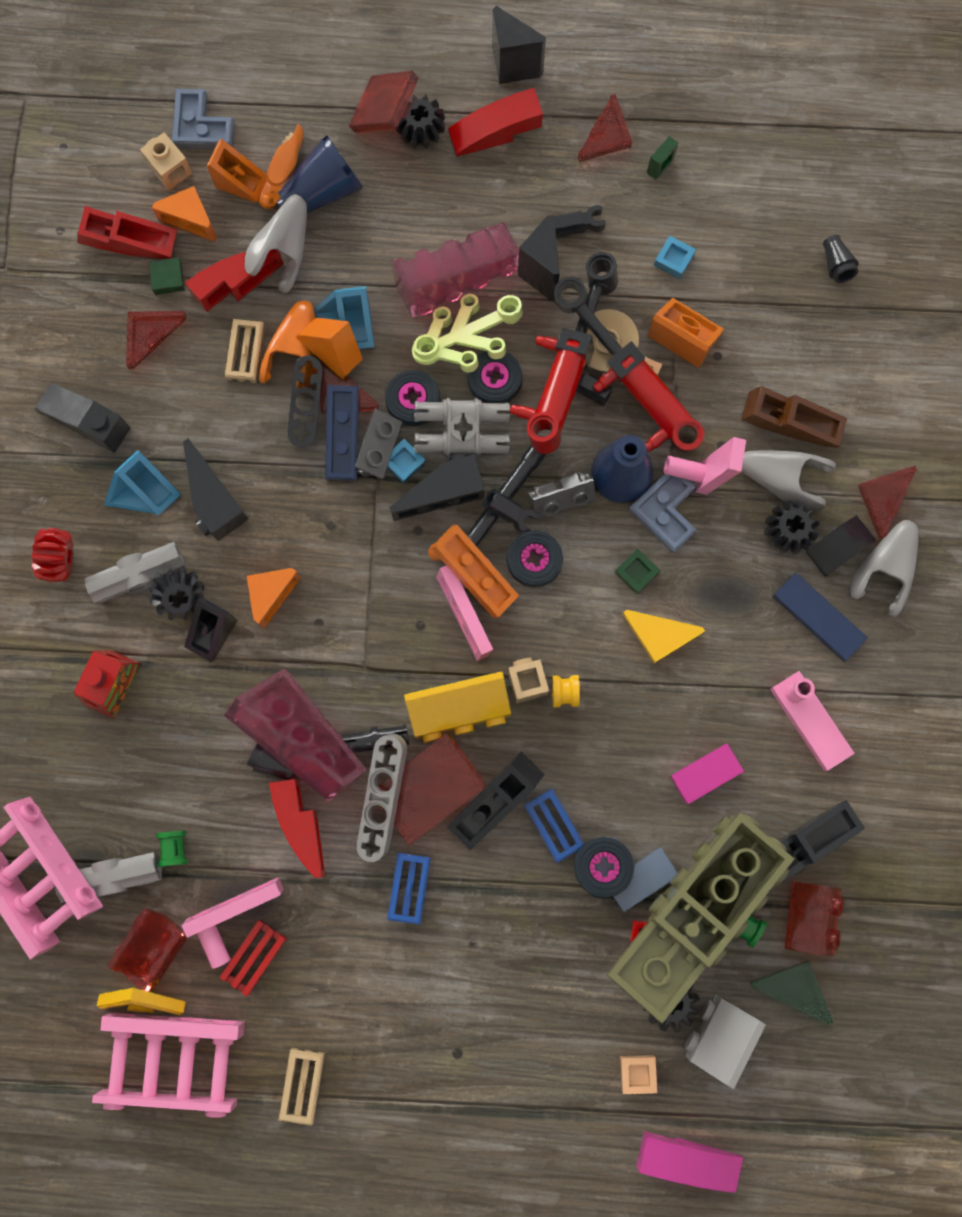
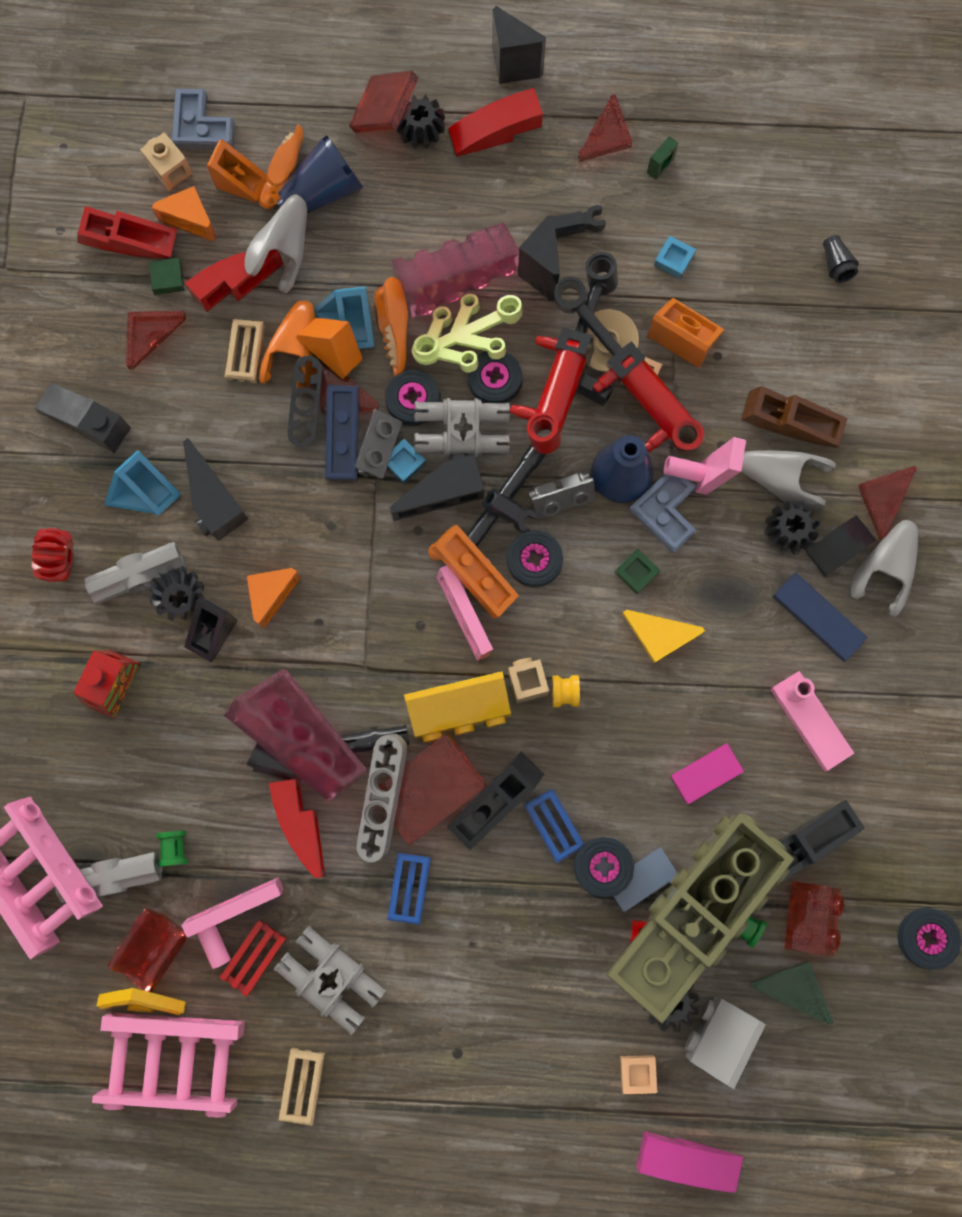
(330, 1000): none -> light grey pin
(392, 321): none -> orange animal
(944, 931): none -> black bush

